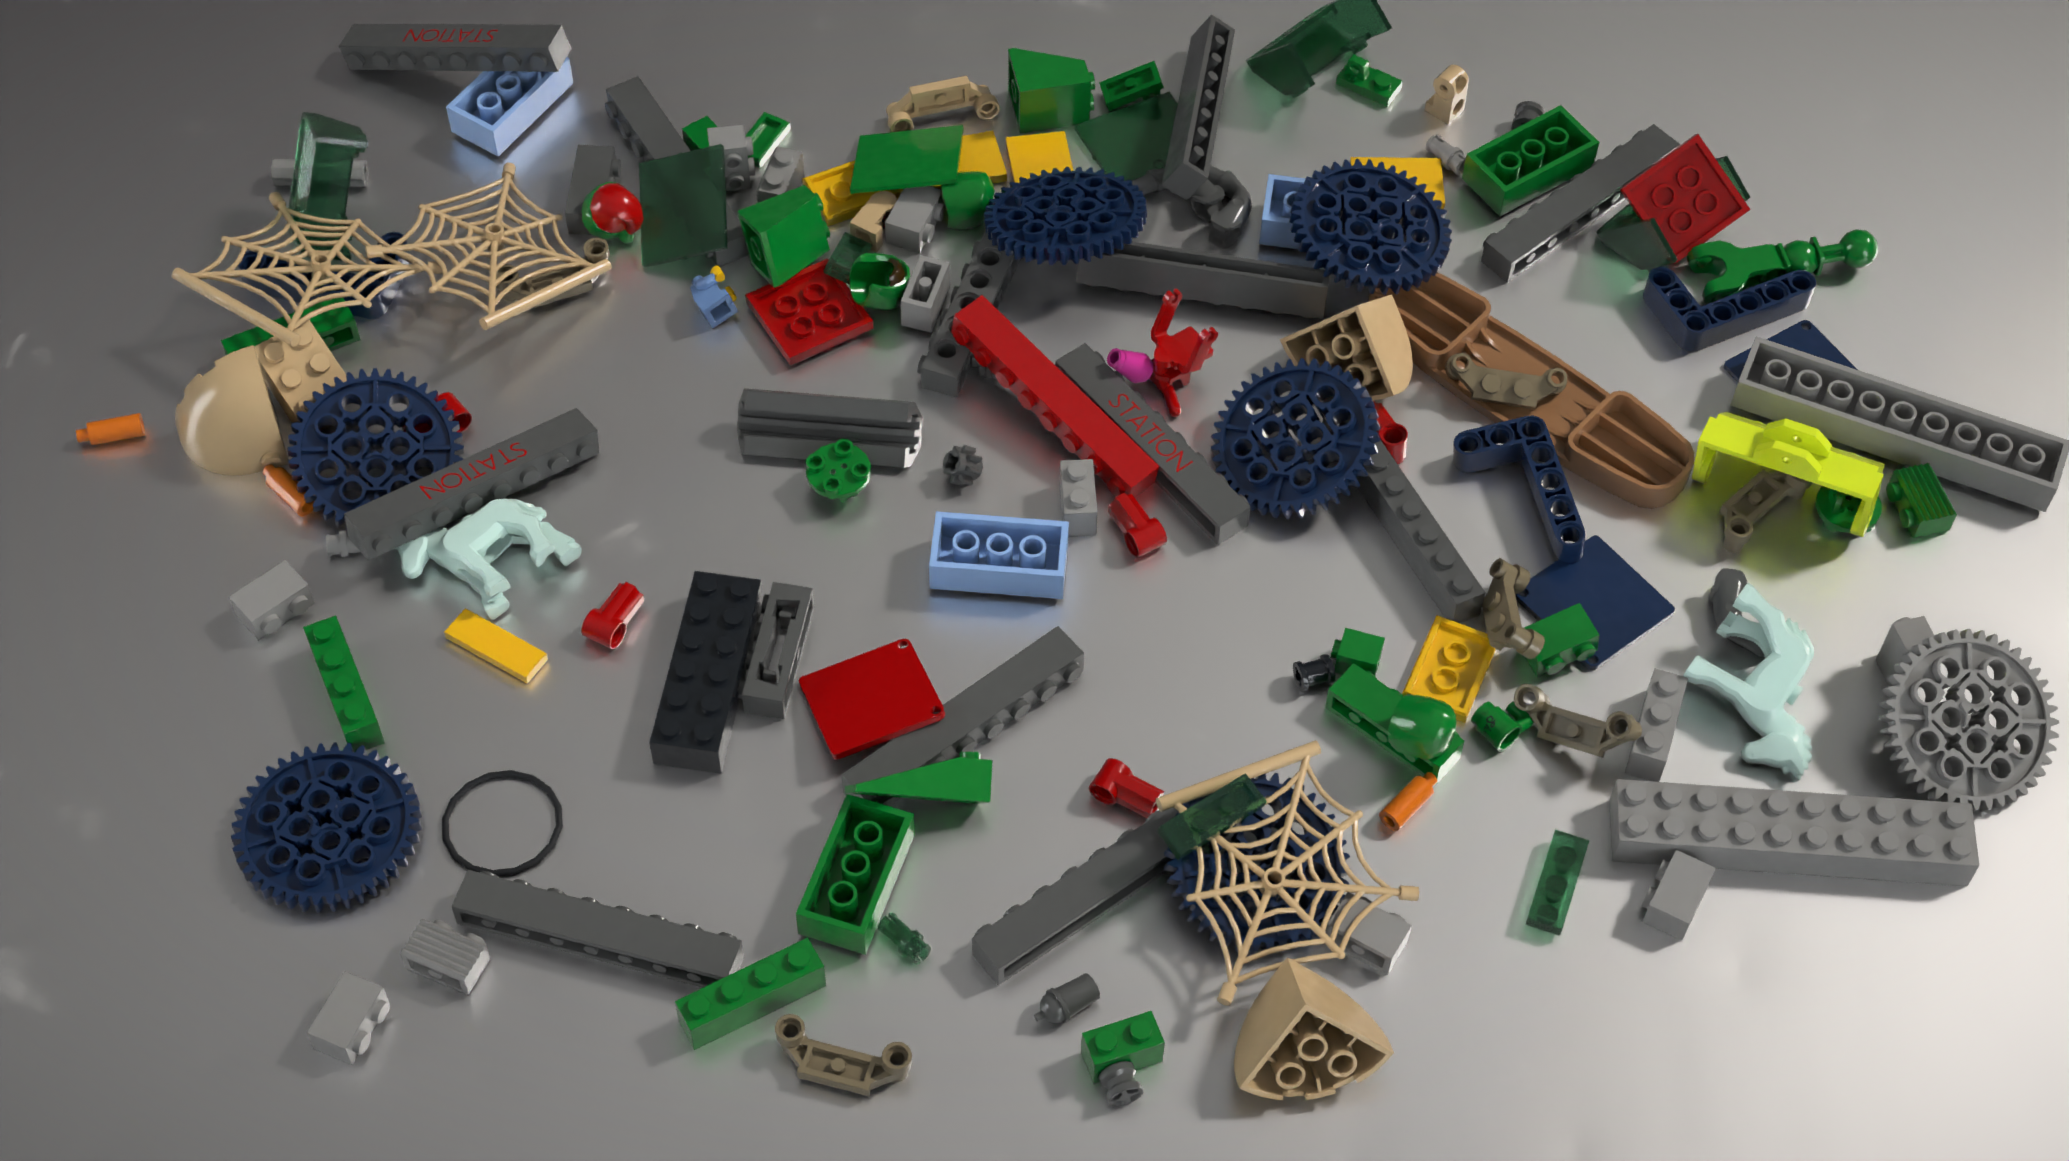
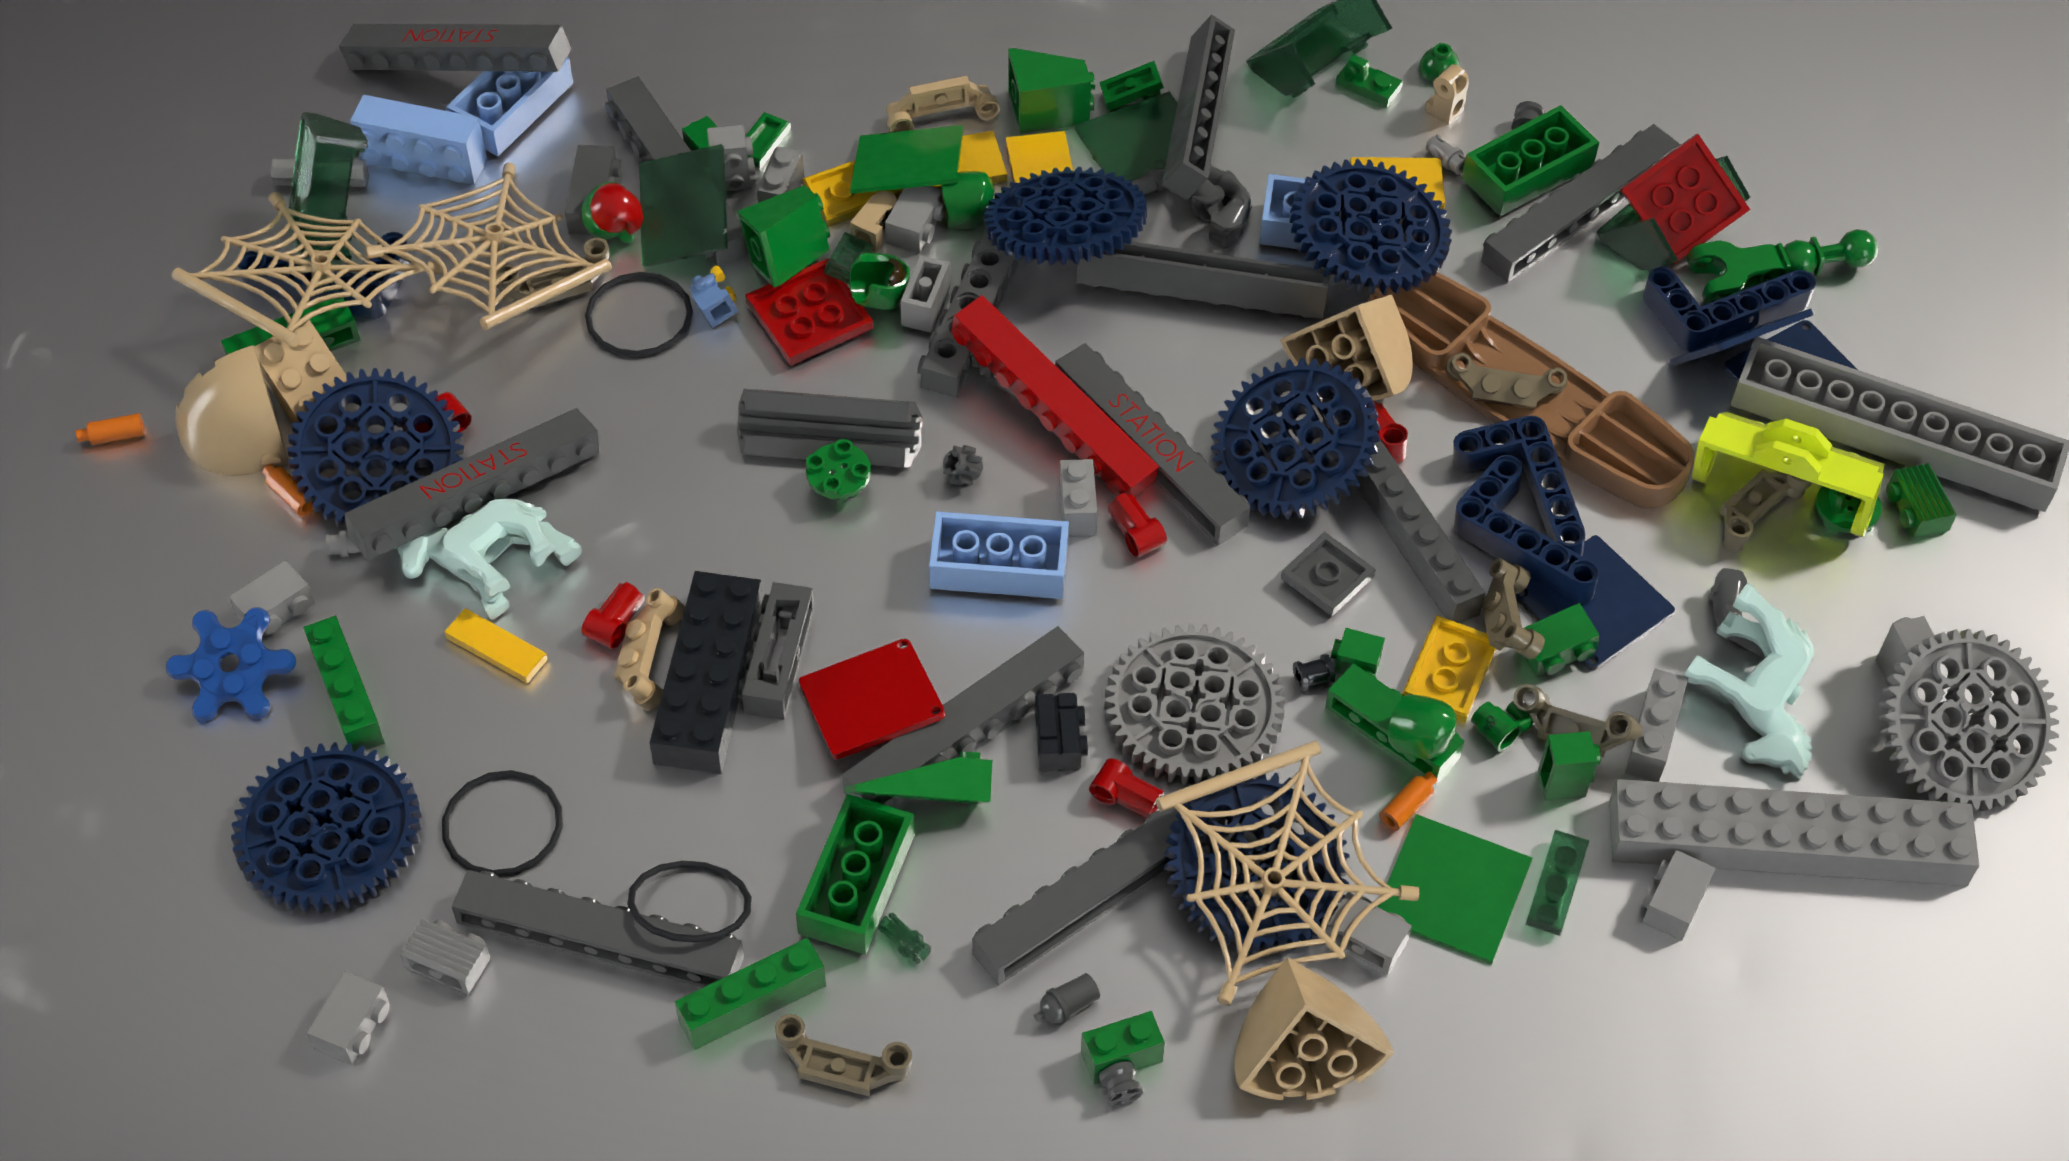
(243, 683): none -> blue plate
(421, 139): none -> light blue brick
(640, 646): none -> tan plate
(644, 352): none -> black piece
(682, 937): none -> black piece
(1059, 732): none -> black brick
(1132, 365): dark pink cone -> none
(1160, 662): none -> light grey gear
(1177, 354): red piece -> none
(1211, 816): clear green plate -> none
(1328, 573): none -> dark grey plate
(1437, 60): none -> green brick
(1462, 884): none -> green piece
(1485, 525): none -> dark blue beam
(1568, 765): none -> green brick
(1742, 337): none -> dark blue piece

